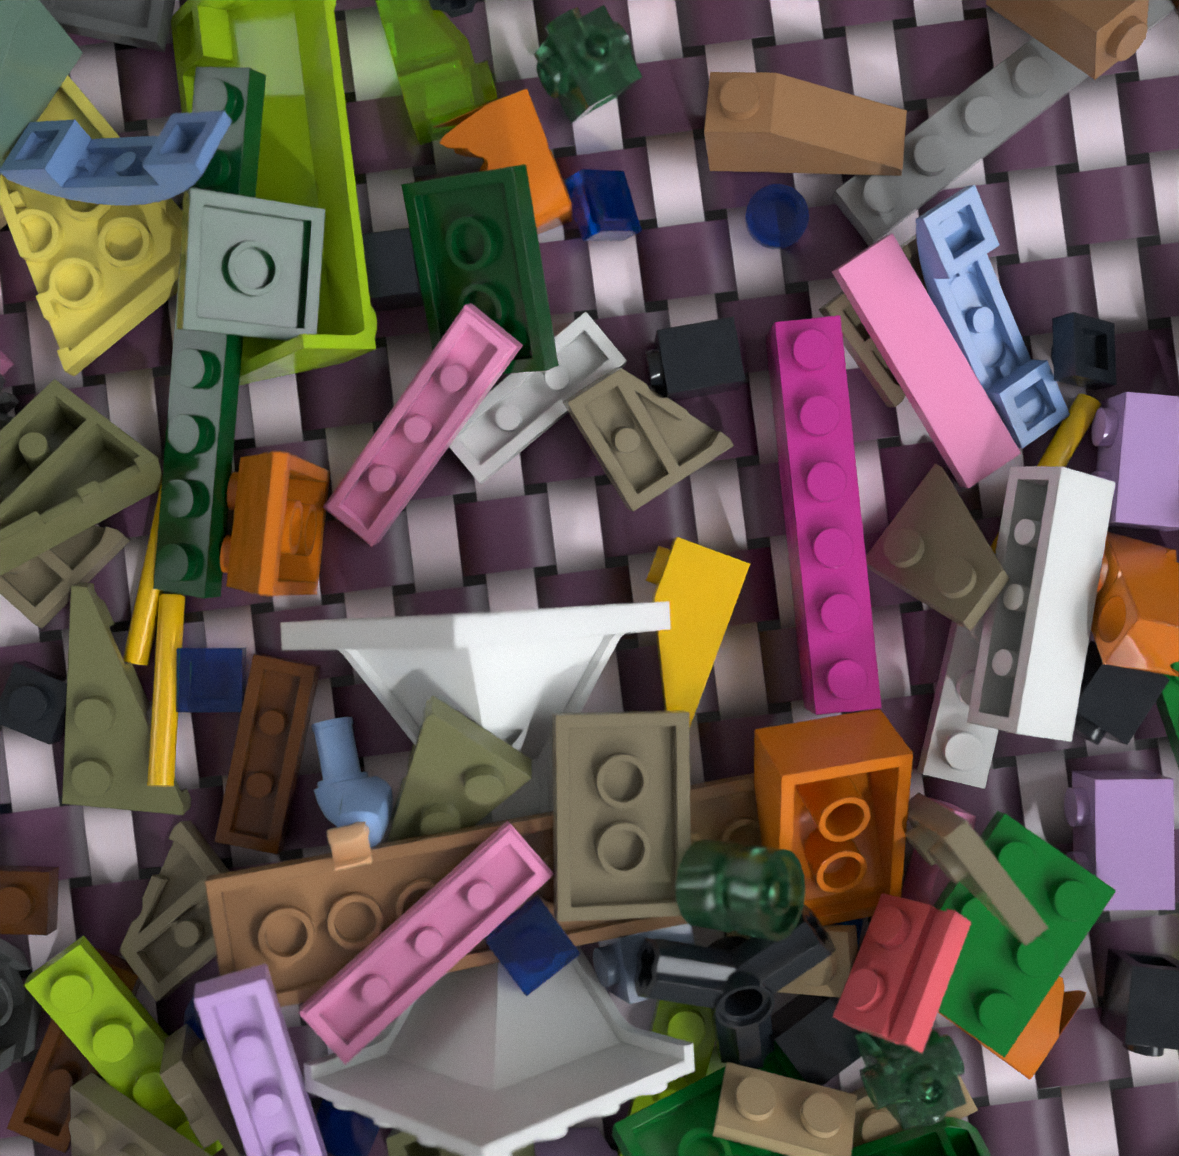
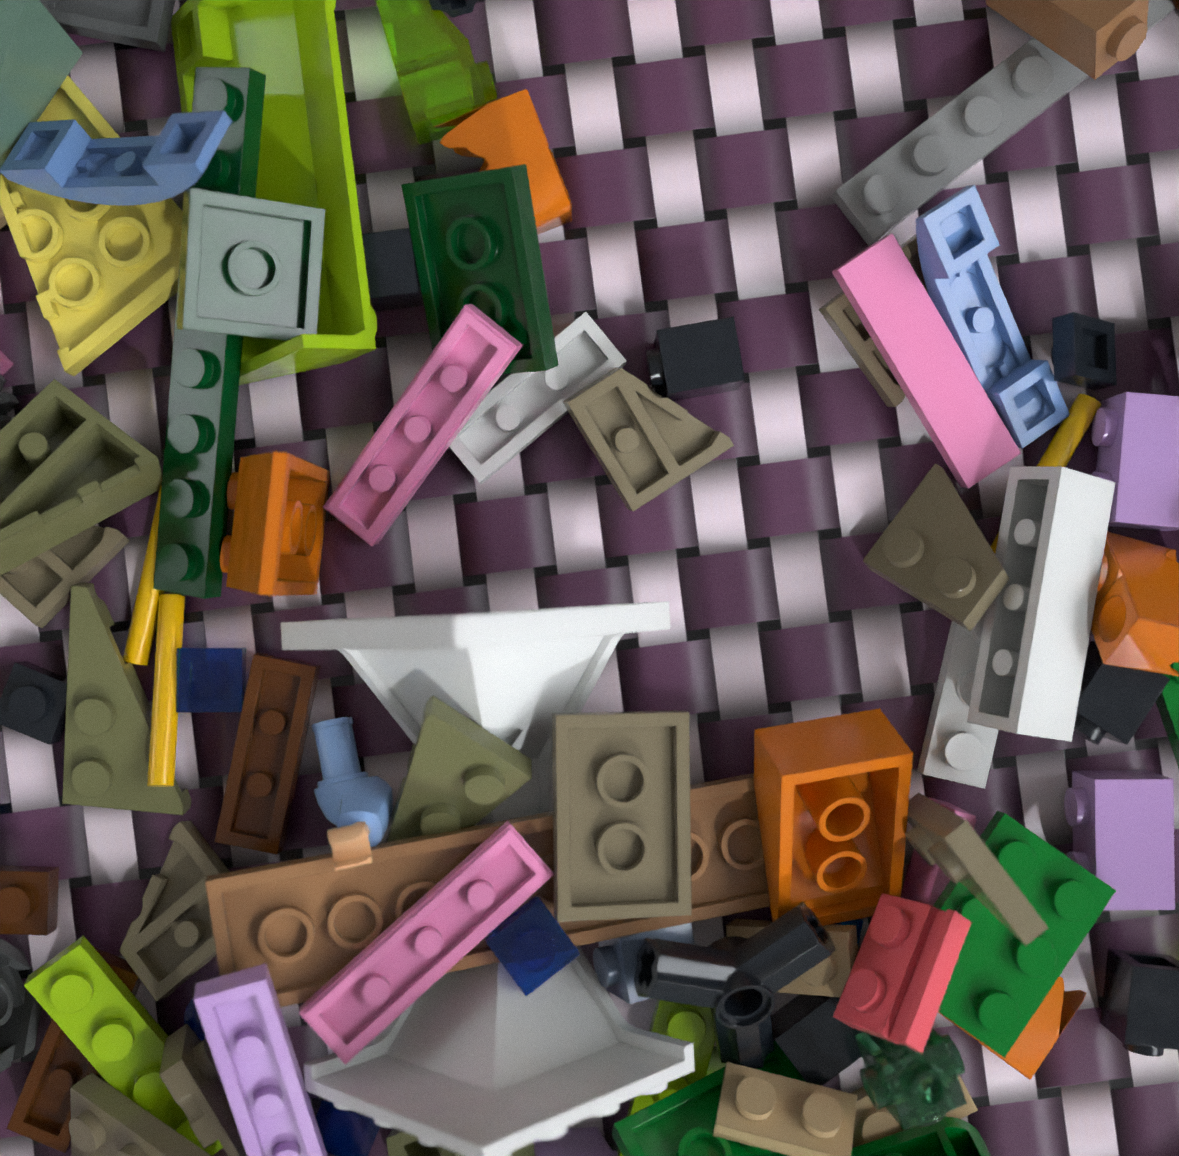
(586, 61): clear green brick -> none
(603, 205): clear blue plate -> none
(701, 599): yellow slope -> none
(741, 889): clear green wheel -> none
(777, 216): clear blue plate -> none
(798, 128): medium nougat slope -> none
(822, 516): dark pink brick -> none

